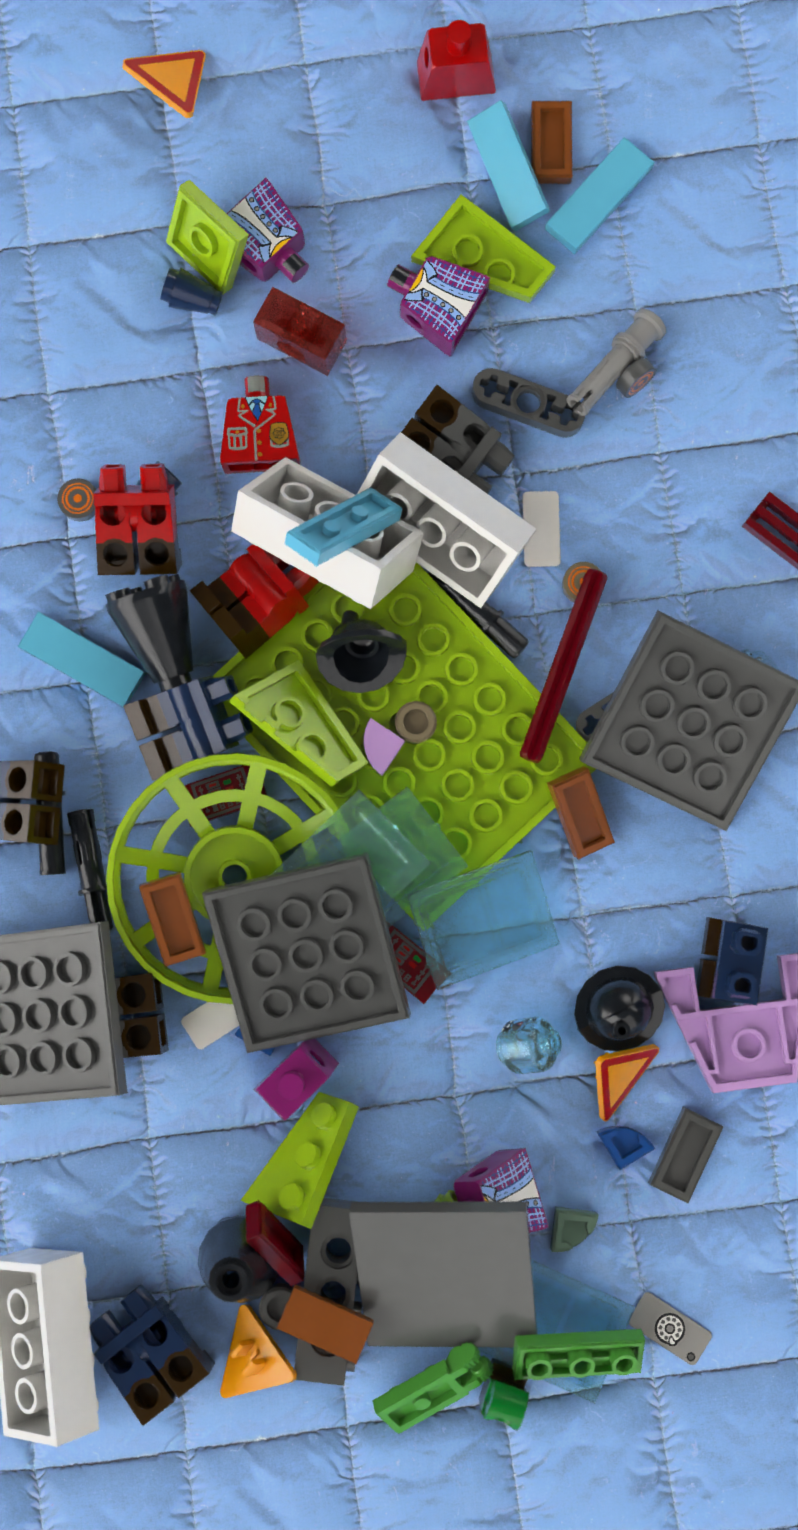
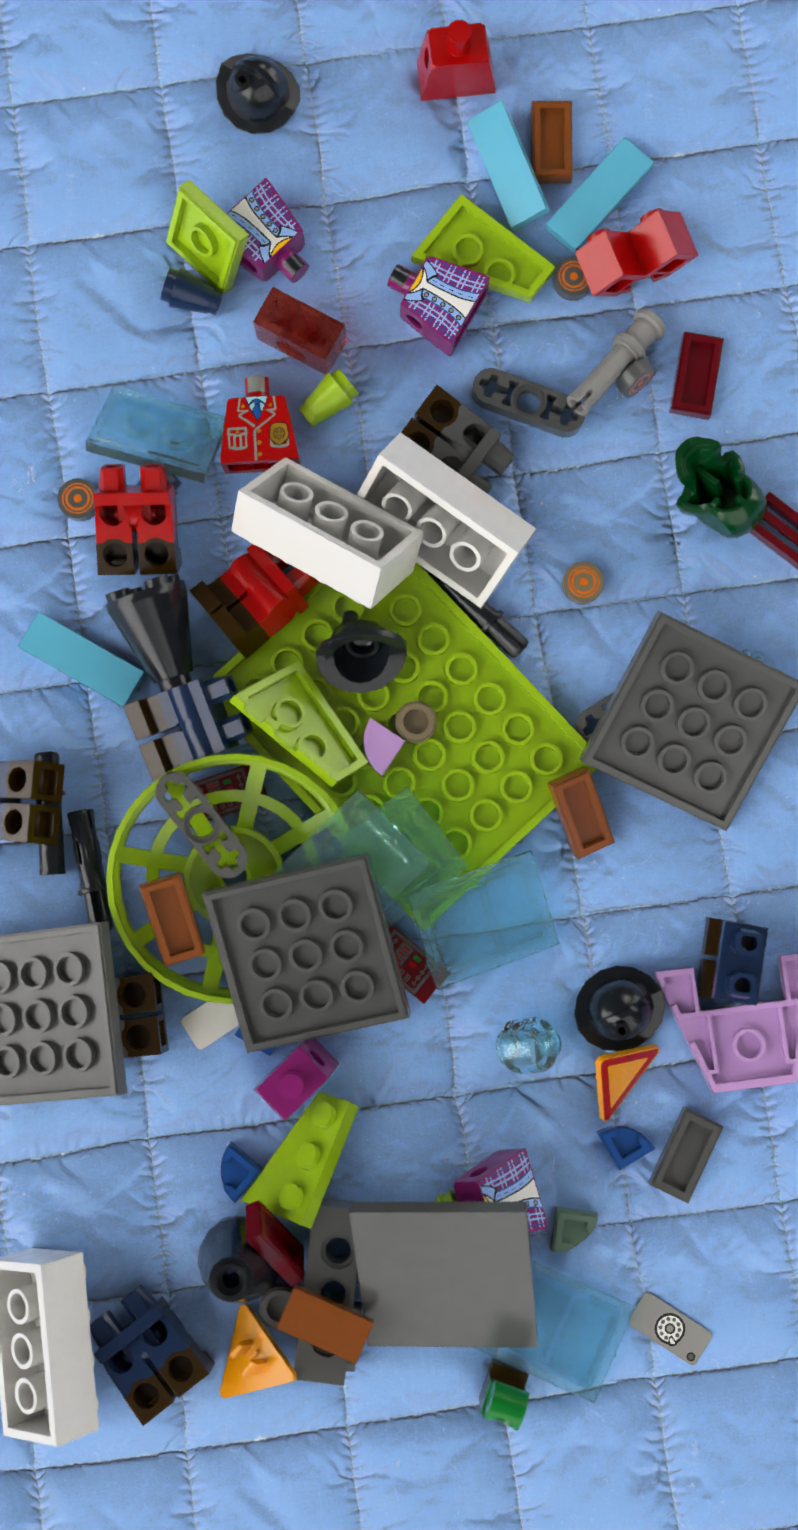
(157, 431): none -> clear light blue tile
(170, 77): piece -> none
(213, 856): none -> dark grey beam
(237, 1171): none -> blue tile
(256, 93): none -> black helmet
(328, 398): none -> lime cone
(343, 526): medium azure tile -> none
(433, 1388): bright green hinge -> none
(542, 512): white sticker -> none
(563, 666): dark red axle -> none
(570, 280): none -> dark grey tile
(578, 1354): bright green tile -> none
(650, 249): none -> red brick
(696, 375): none -> dark red tile
(717, 488): none -> dark green head

